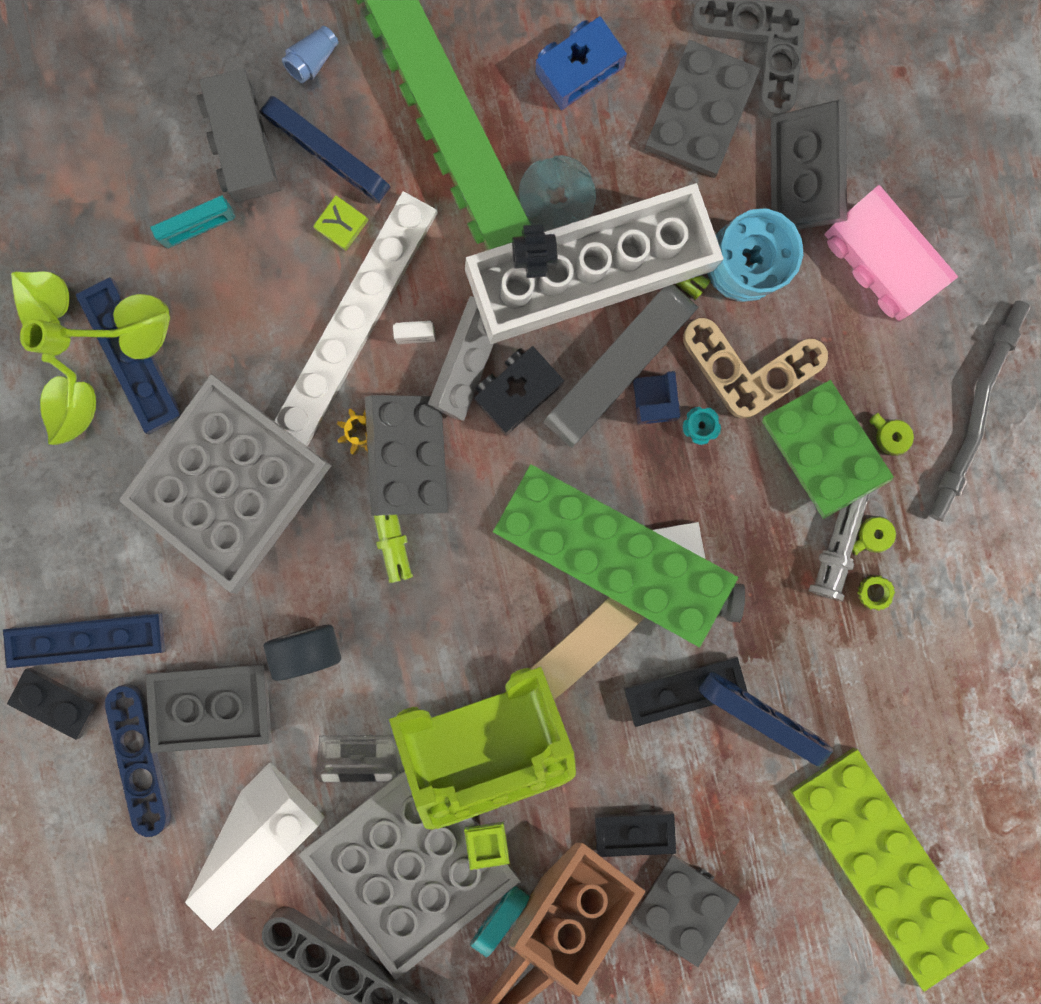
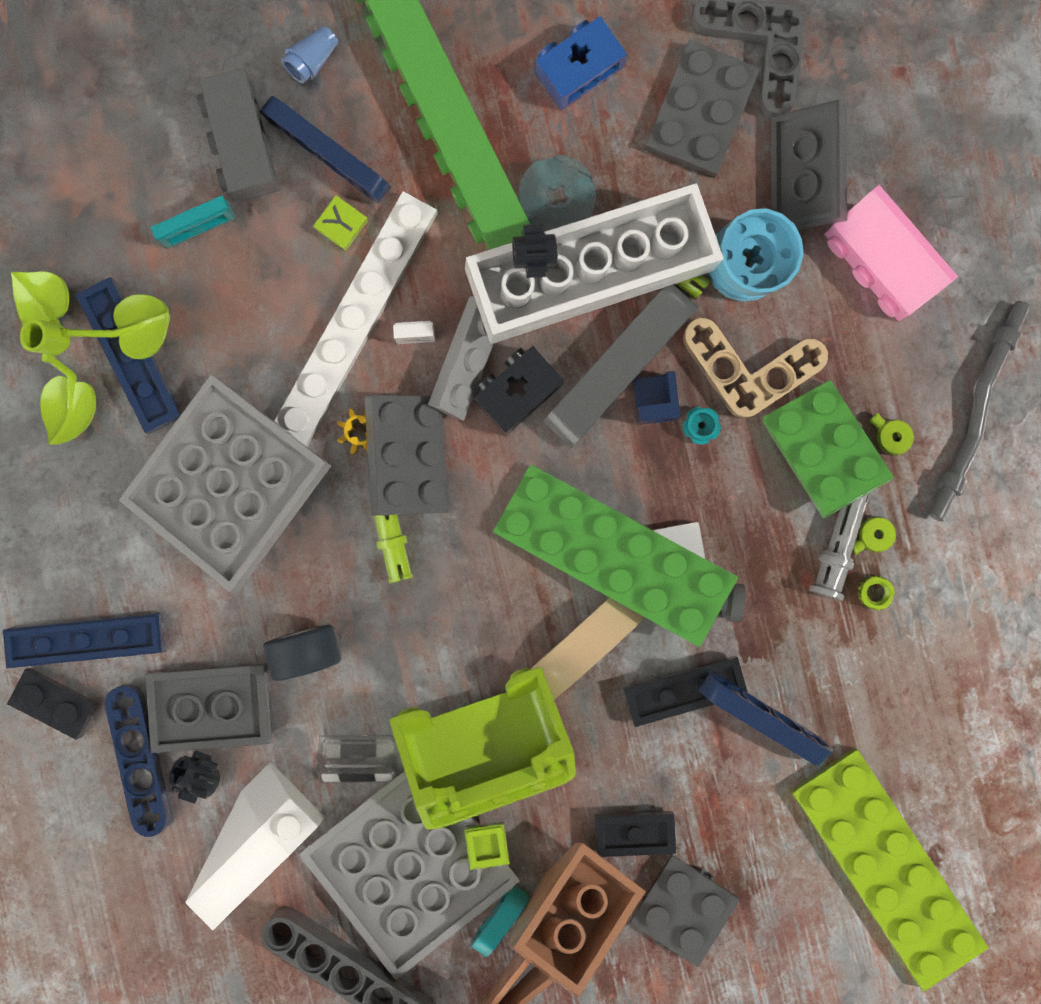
(194, 777): none -> black gear

